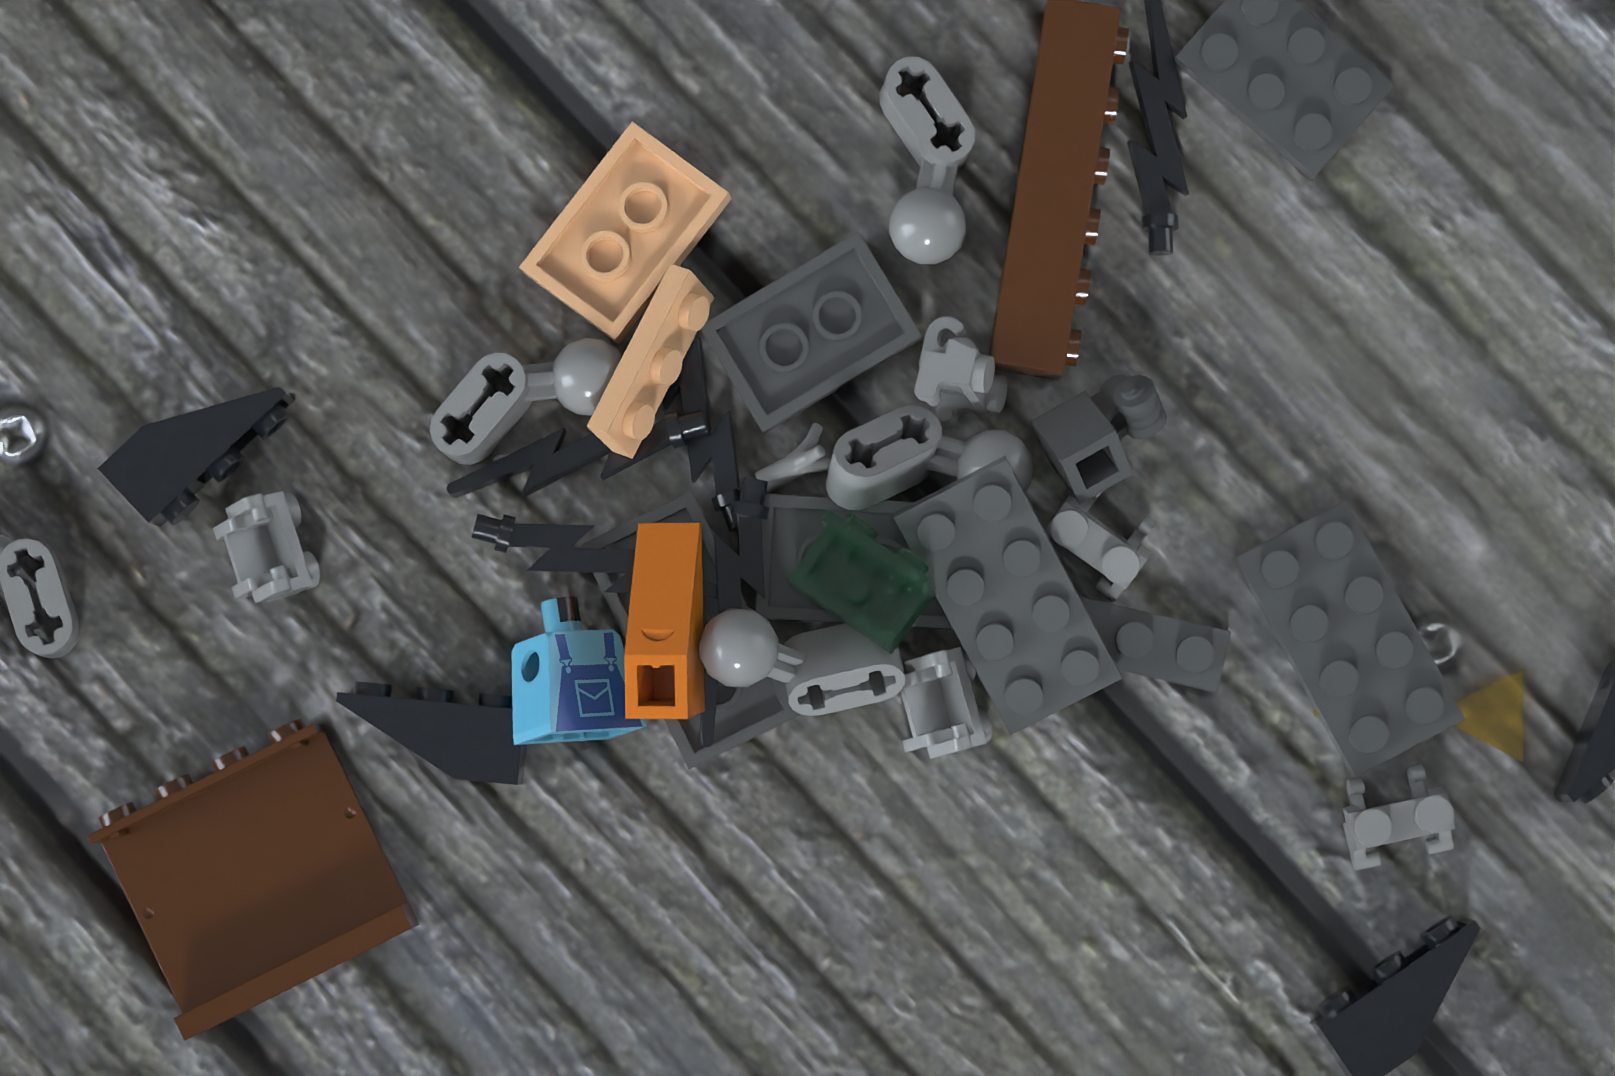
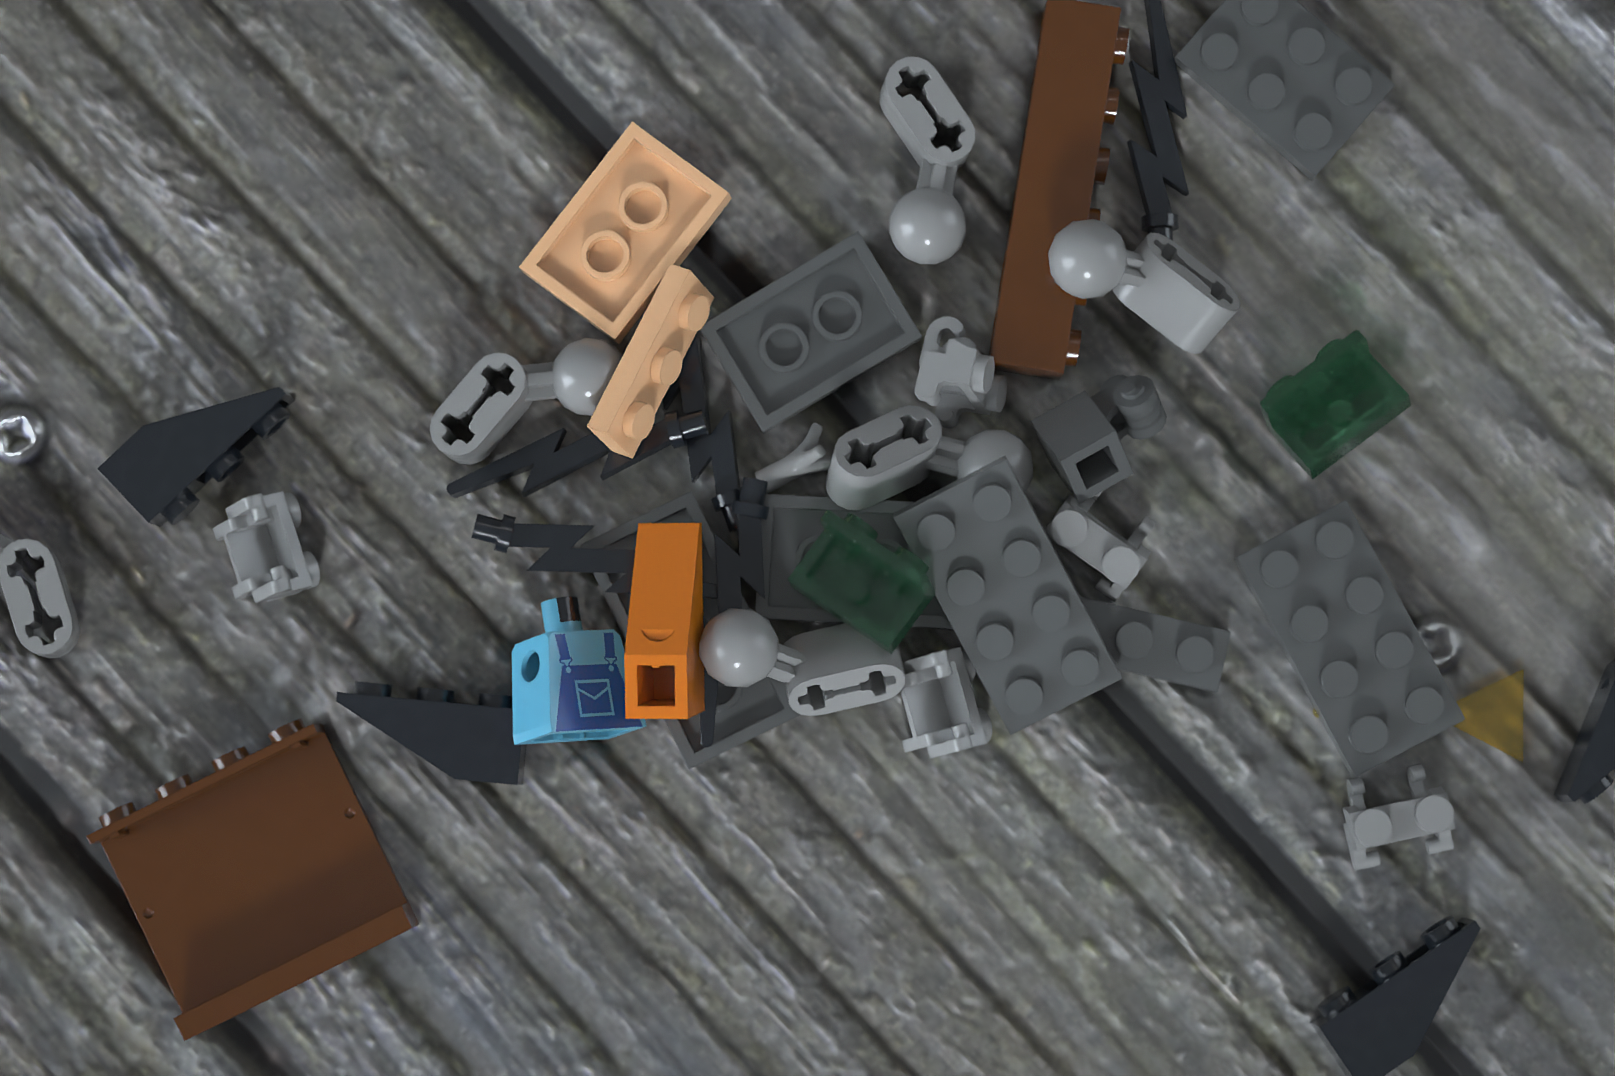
(1153, 281): none -> light grey beam
(1332, 404): none -> clear green bracket

